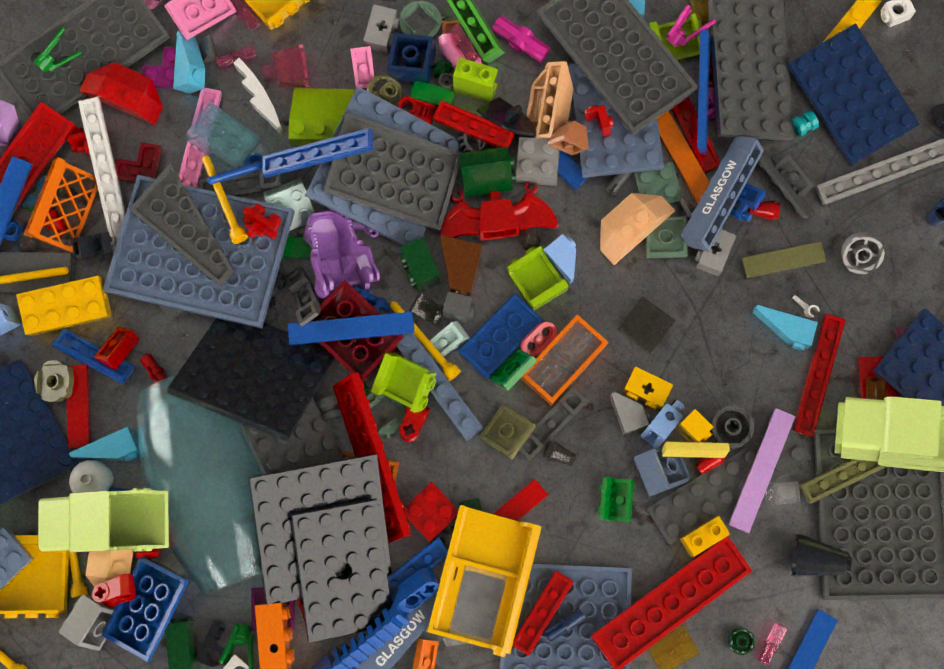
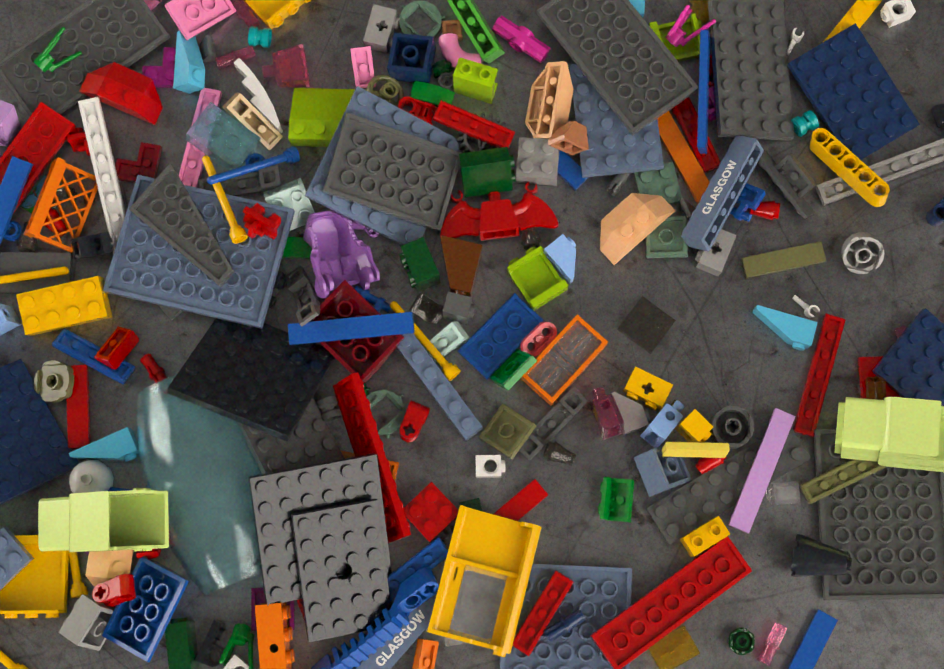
(251, 118): none -> tan slope
(259, 37): none -> teal wheel
(317, 152): blue tile -> none
(404, 381): lime panel -> none
(463, 42): clear pink axle -> none
(480, 462): none -> white brick
(507, 117): black shield -> none
(599, 112): red bracket -> none
(609, 420): none -> clear pink torso
(794, 39): none -> white hand
(852, 175): none -> yellow beam

